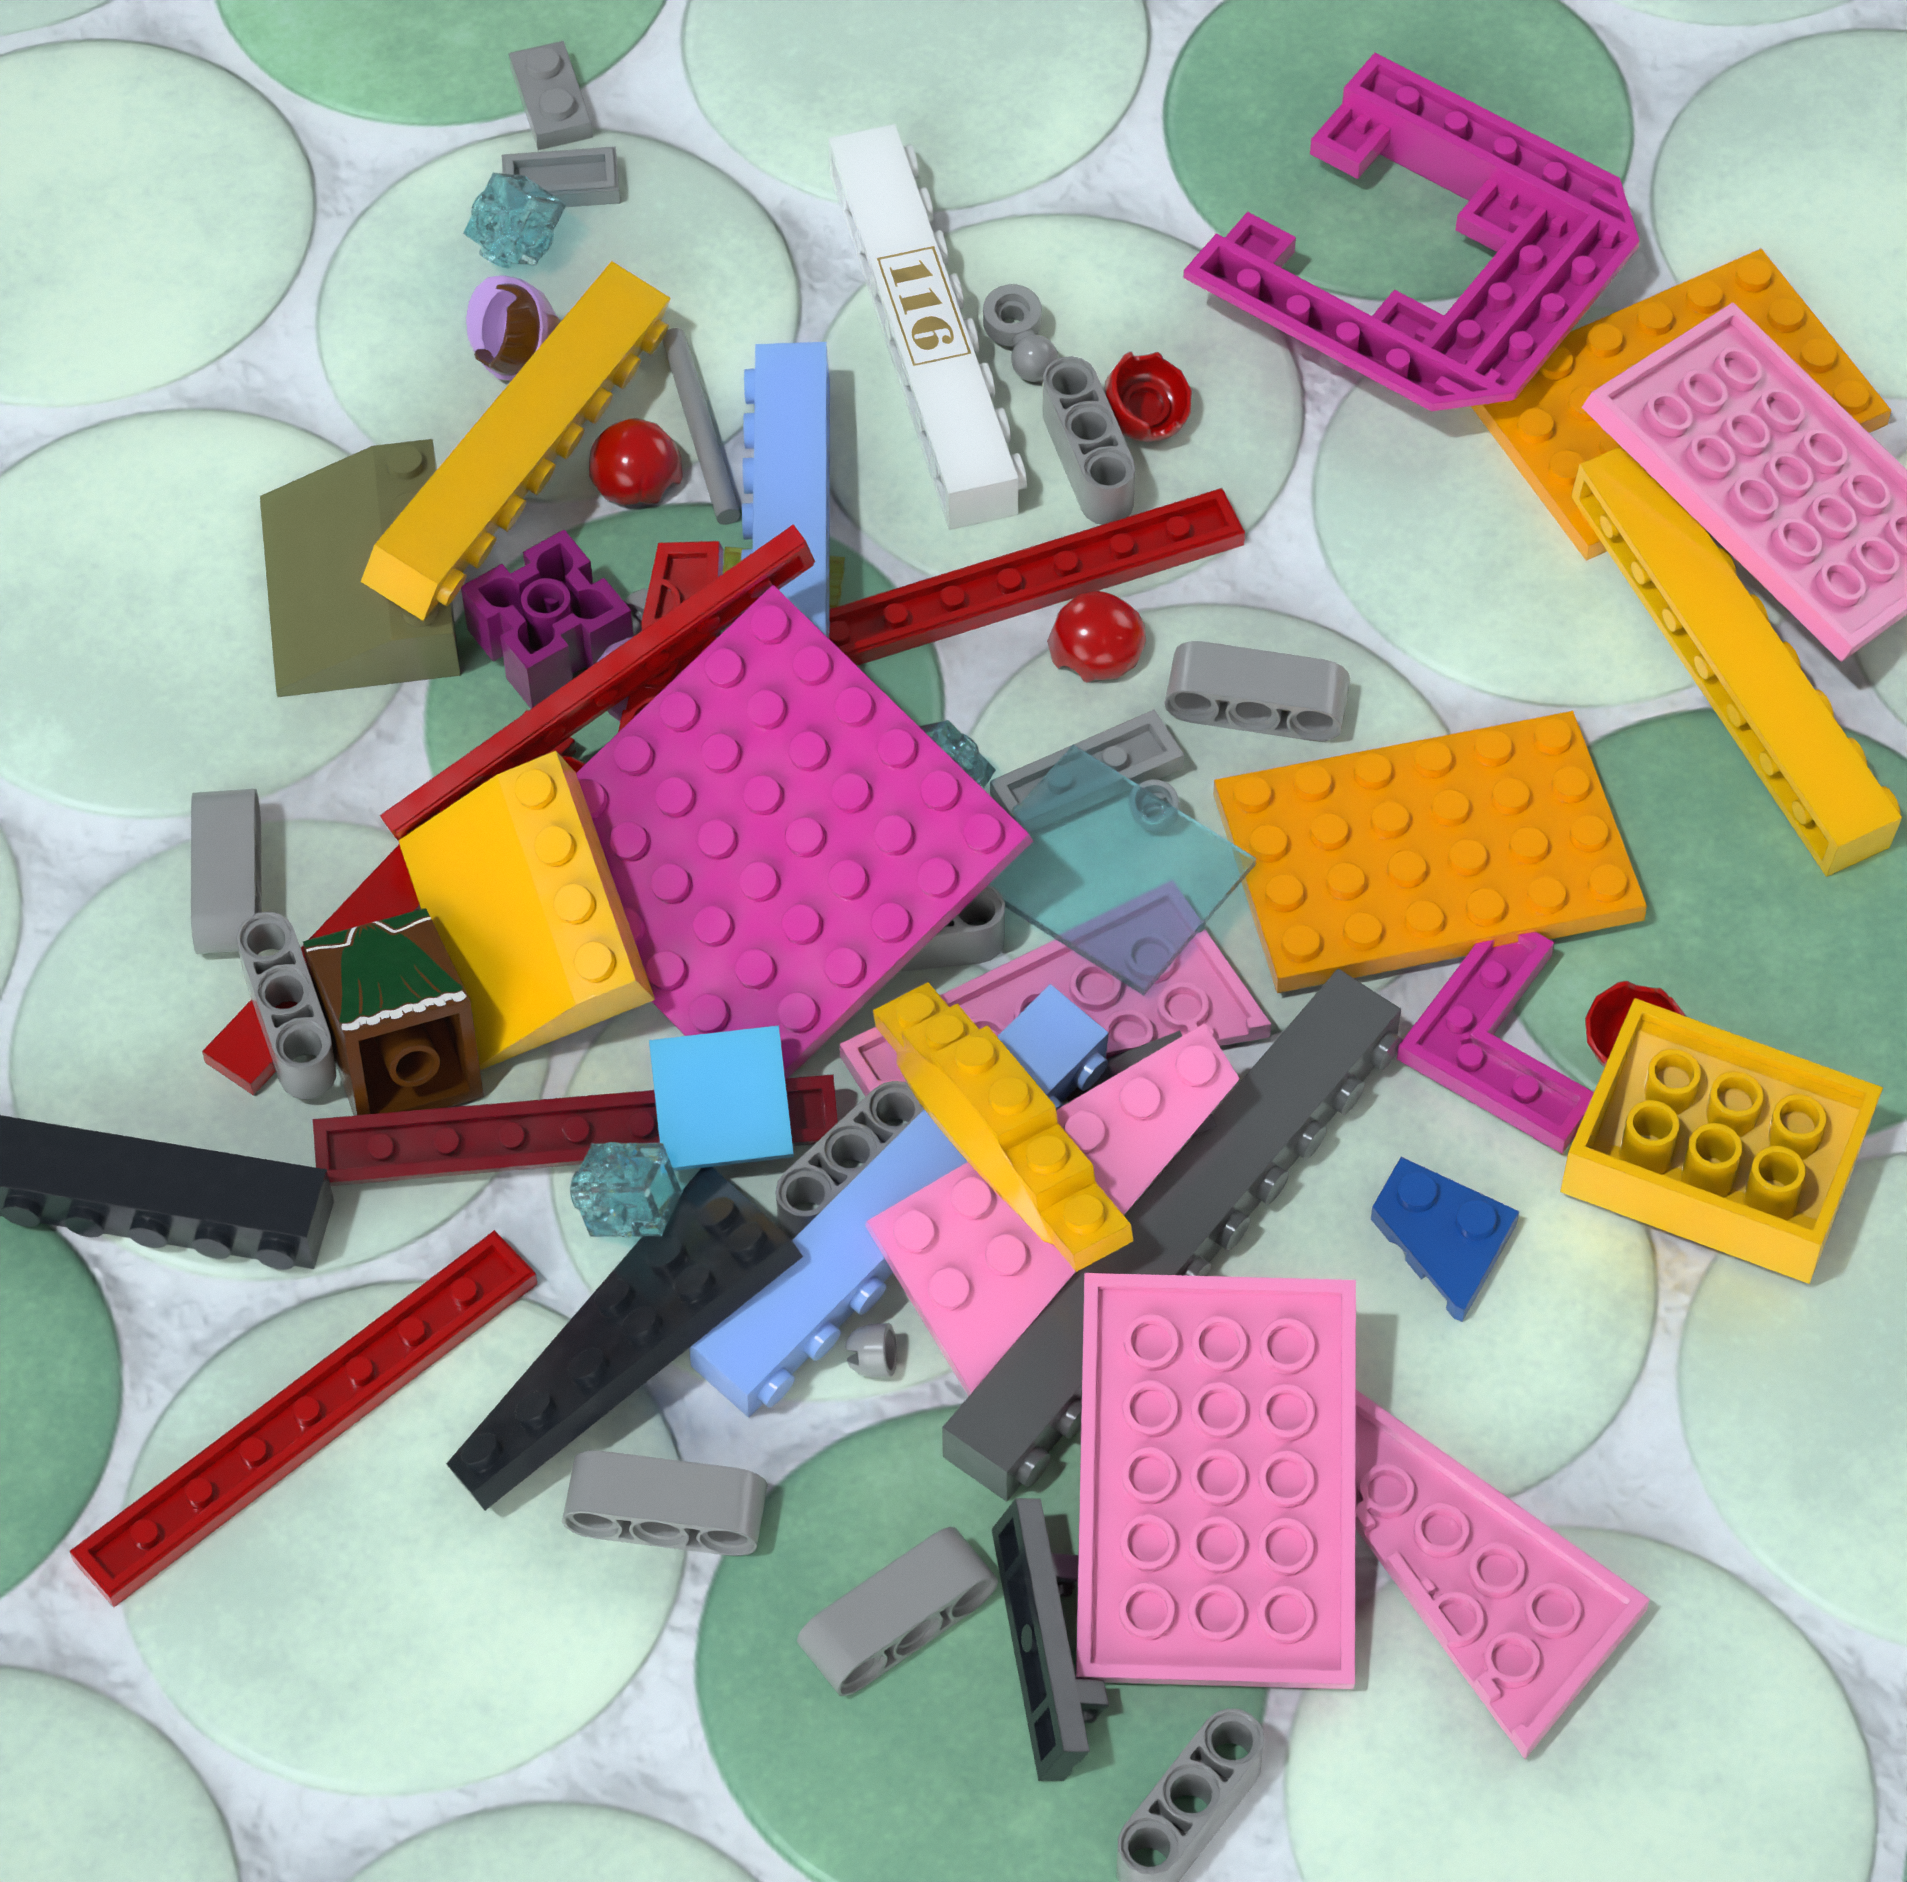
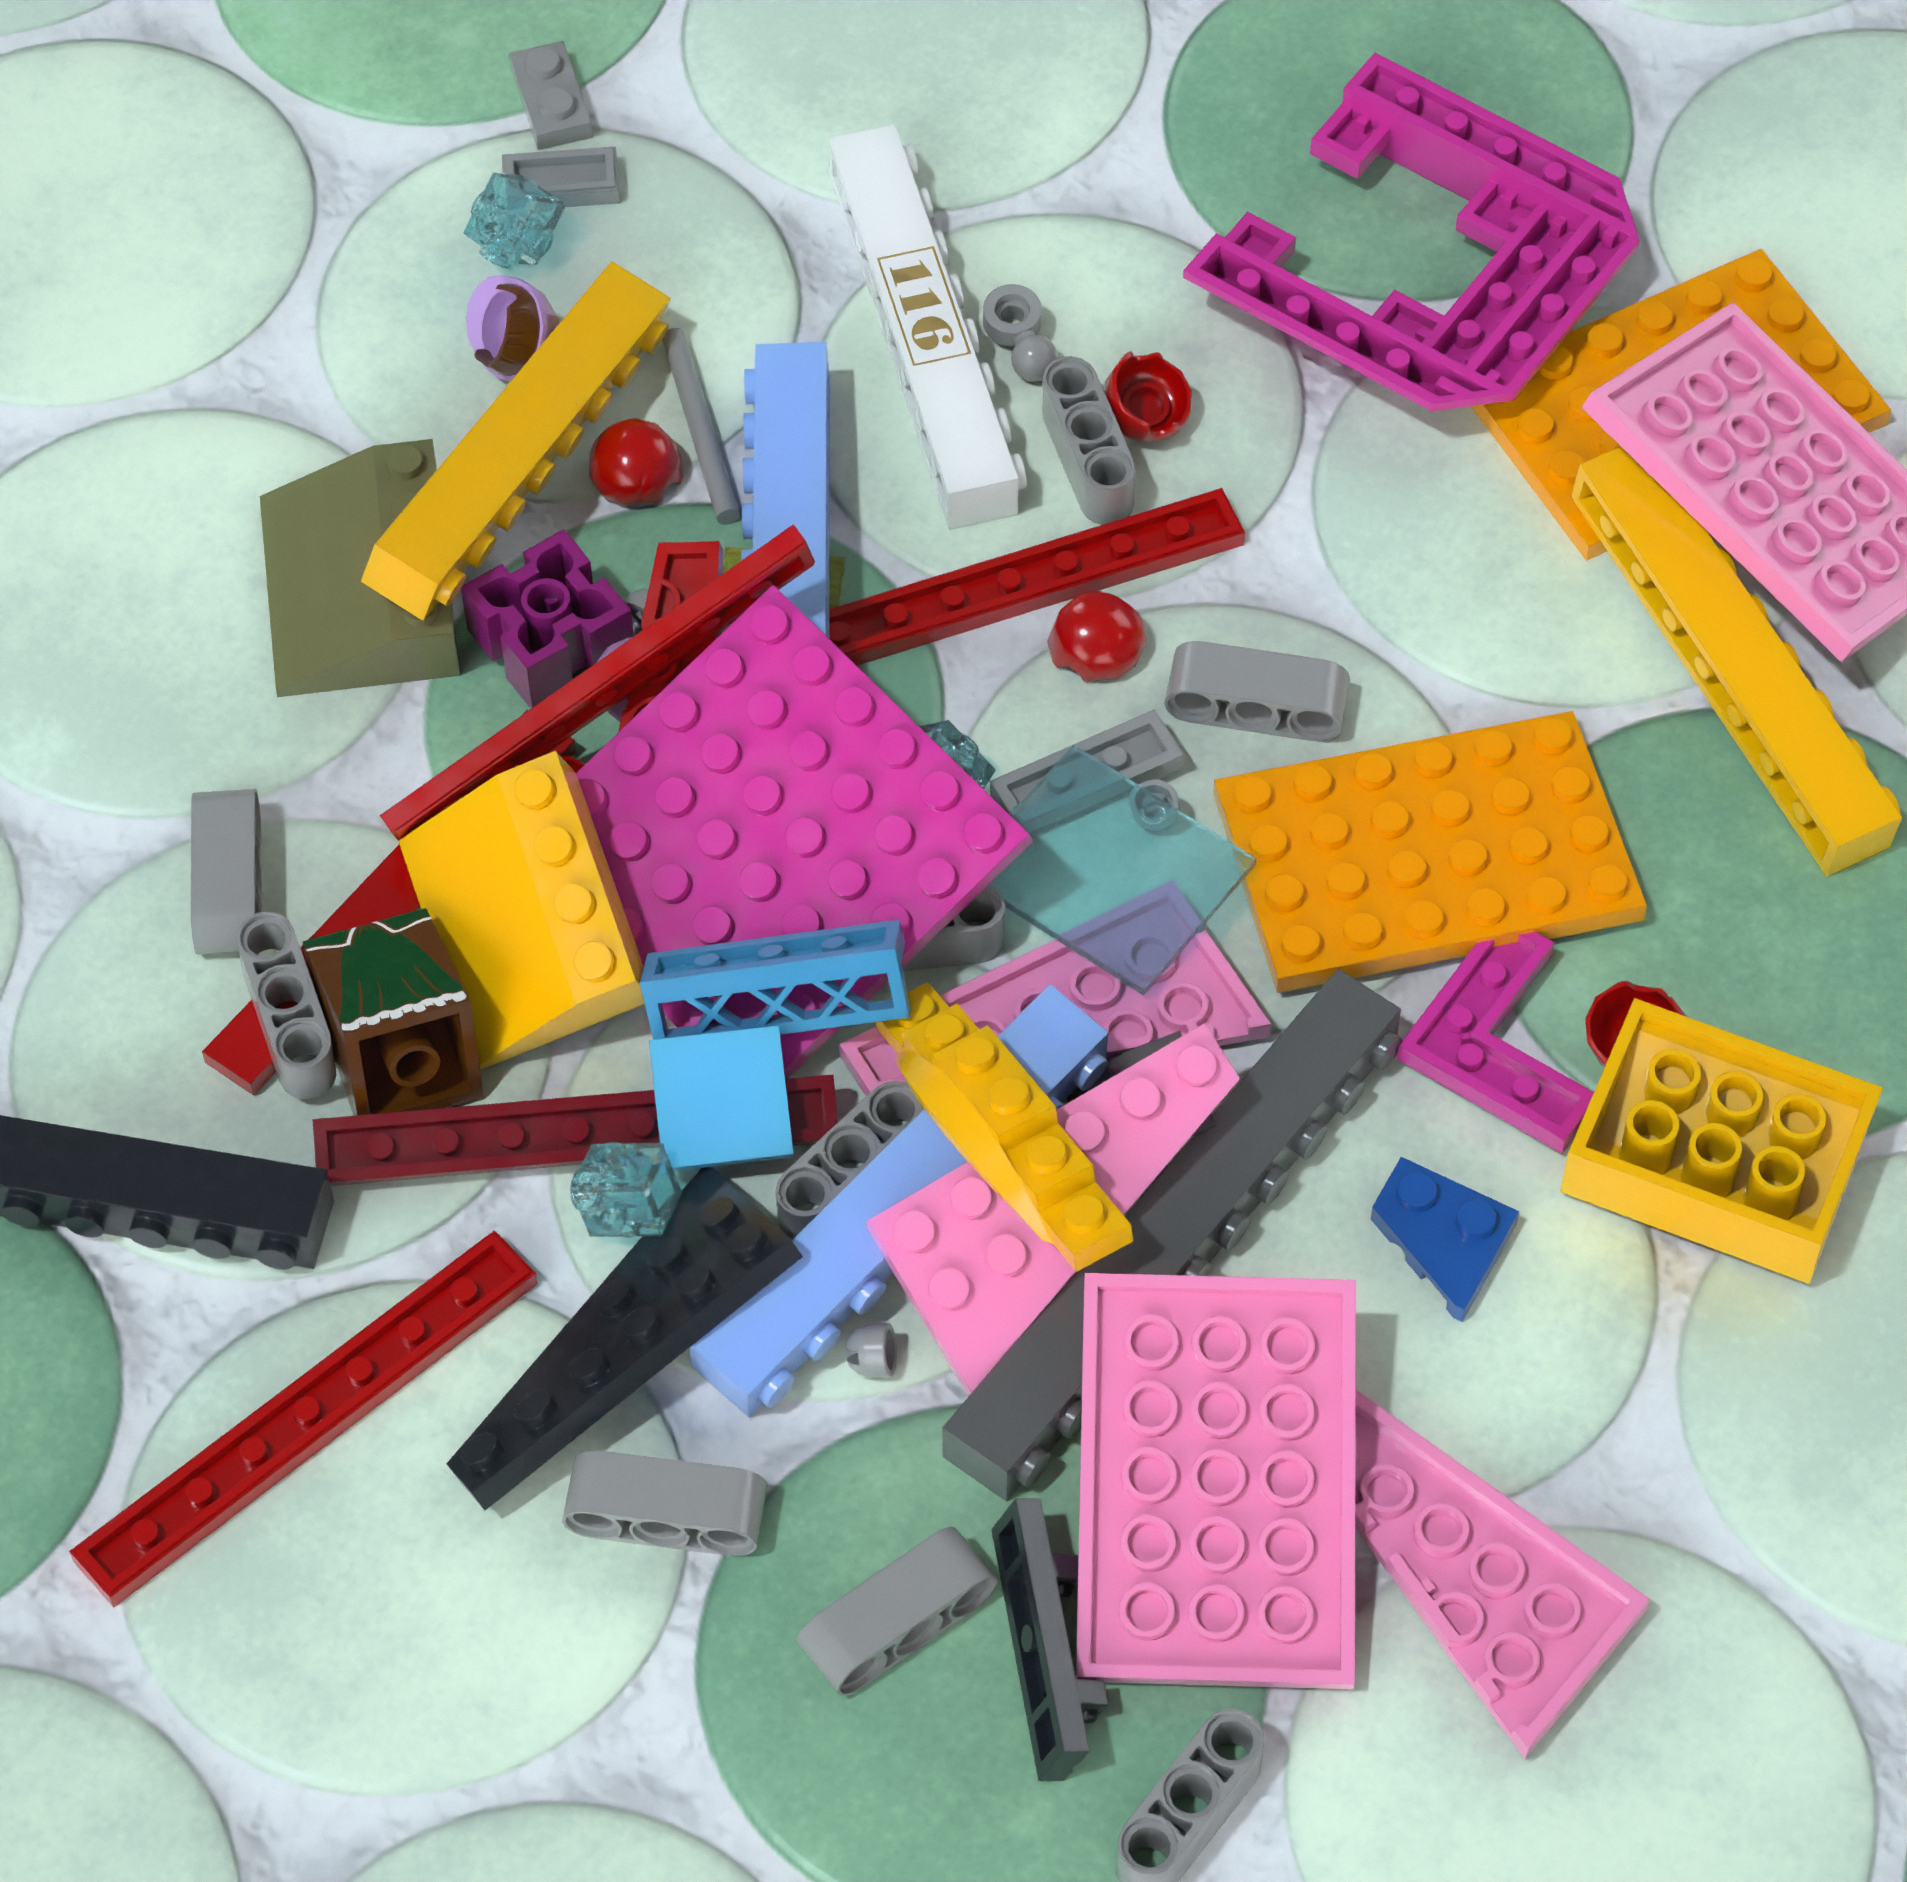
(774, 963): none -> dark azure fence

